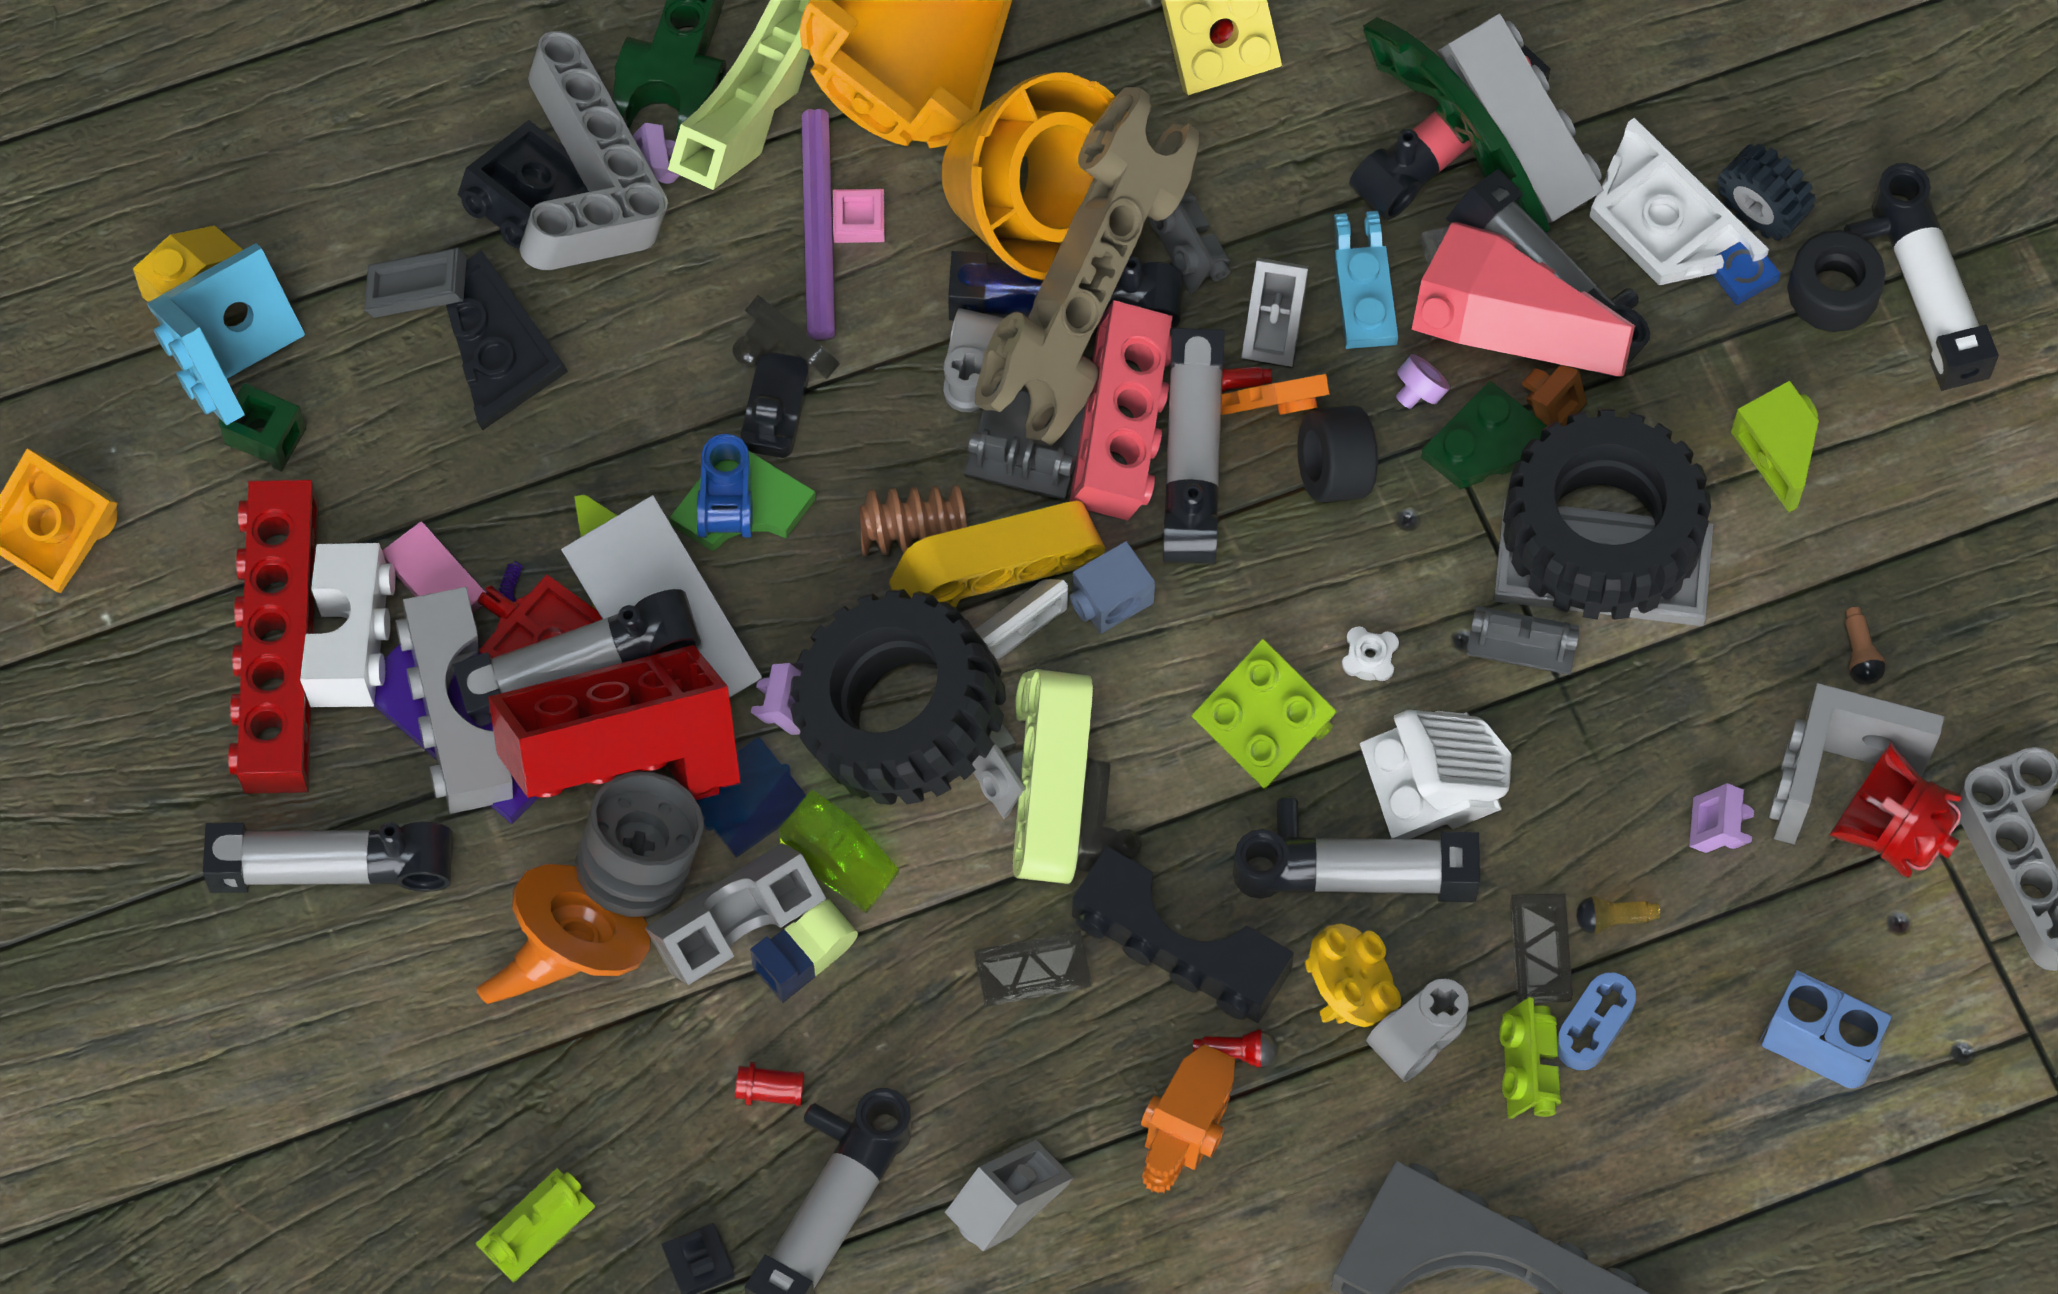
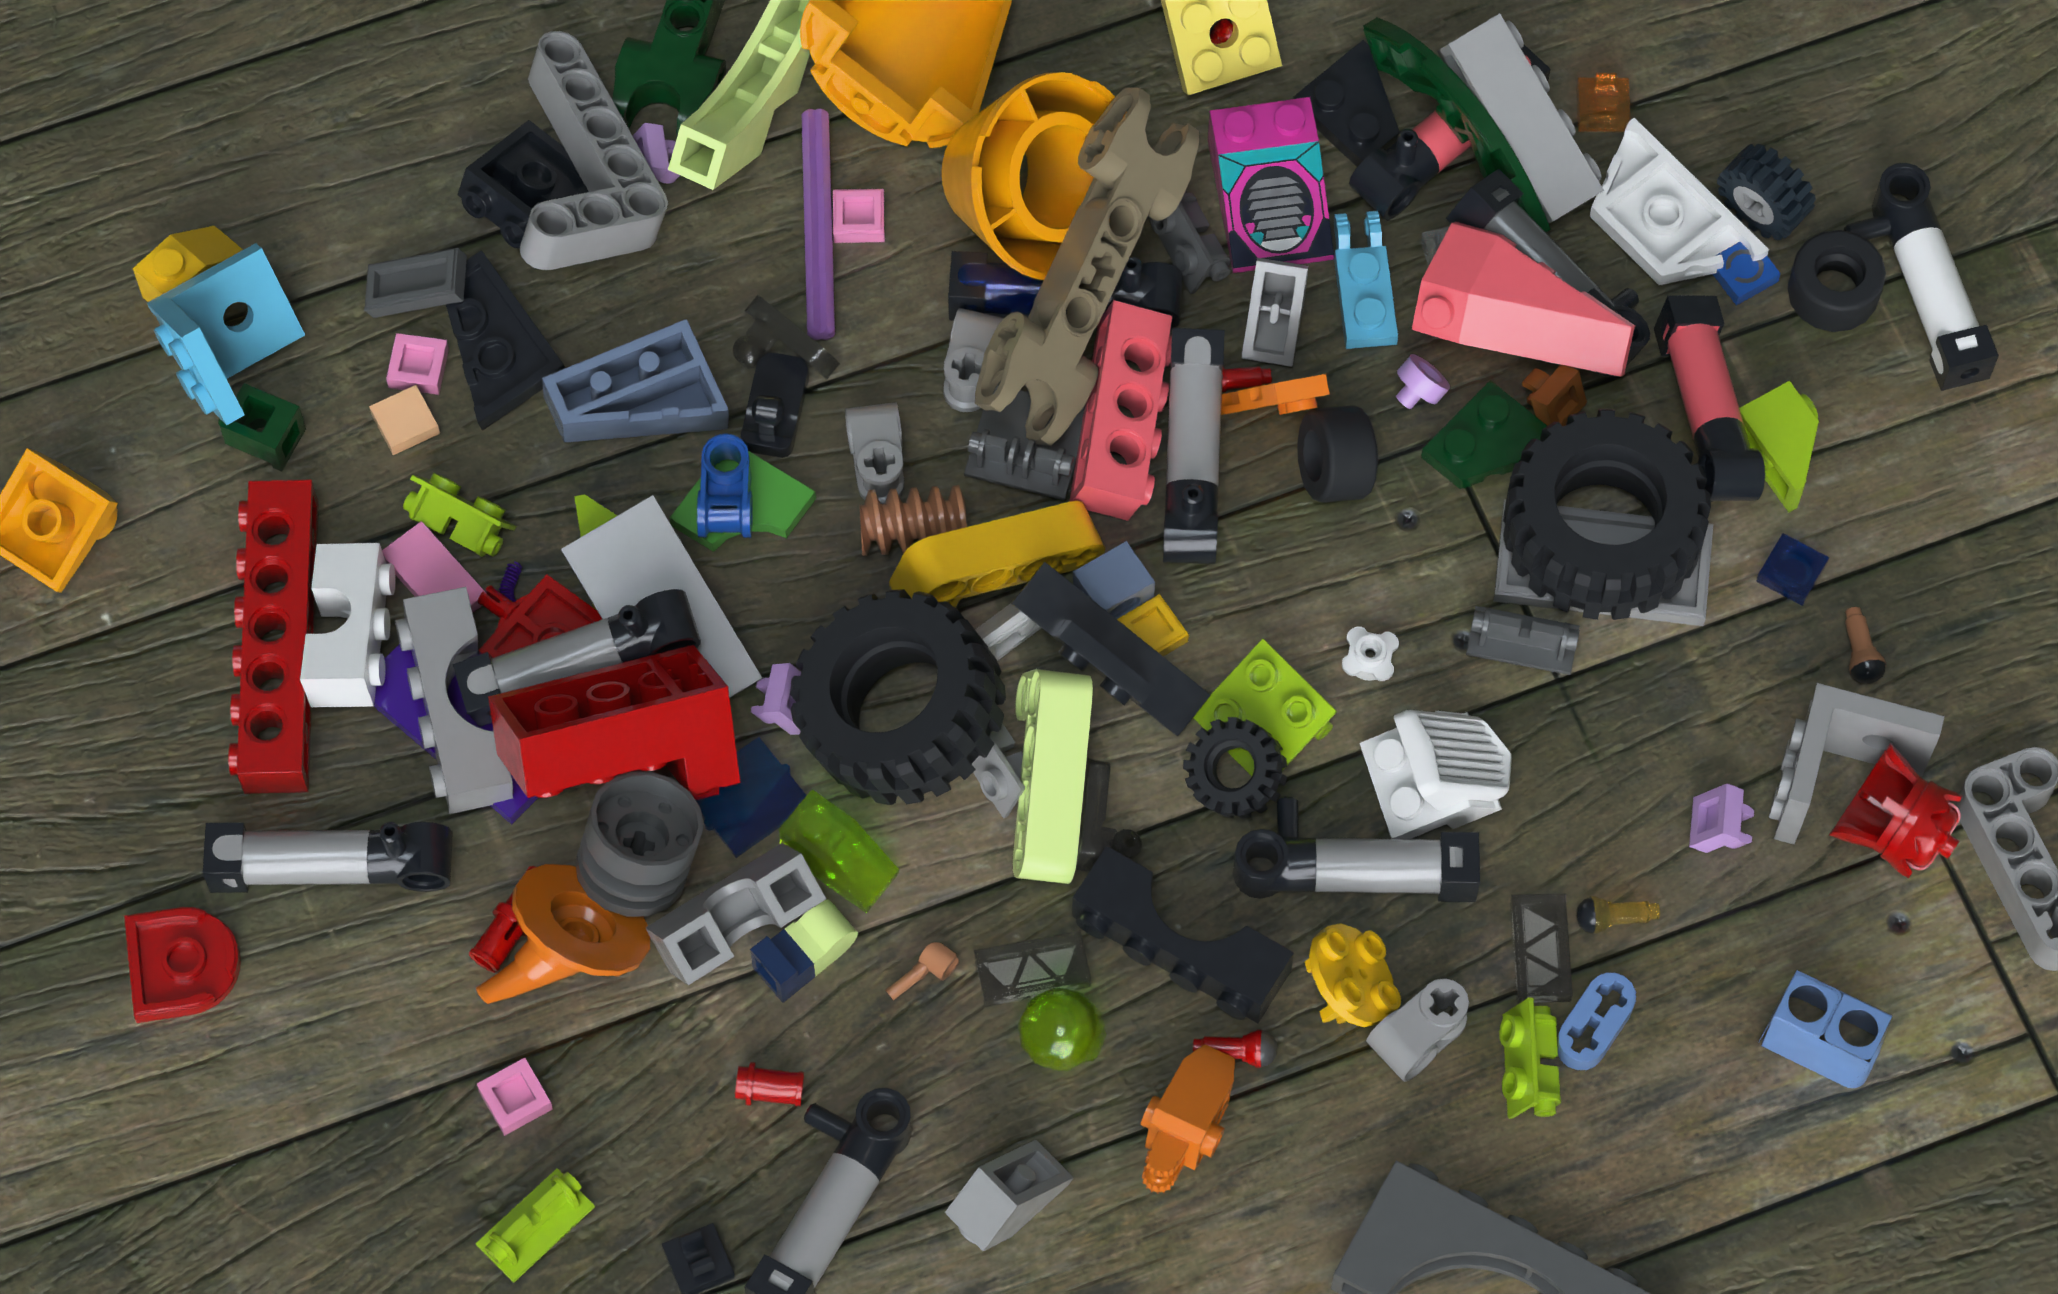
(179, 962): none -> red tile
(404, 420): none -> light nougat tile
(417, 362): none -> bright pink tile
(477, 521): none -> lime hinge
(498, 938): none -> red pin
(514, 1096): none -> bright pink tile
(638, 390): none -> sand blue wedge
(876, 447): none -> light grey piece
(934, 959): none -> nougat hand
(1061, 1029): none -> clear neon green hair
(1106, 645): none -> black bracket
(1156, 625): none -> yellow tile
(1204, 761): none -> black tyre
(1270, 183): none -> slope
(1352, 105): none -> black wing
(1603, 103): none -> clear orange tile
(1690, 335): none -> piece
(1792, 569): none -> clear blue tile

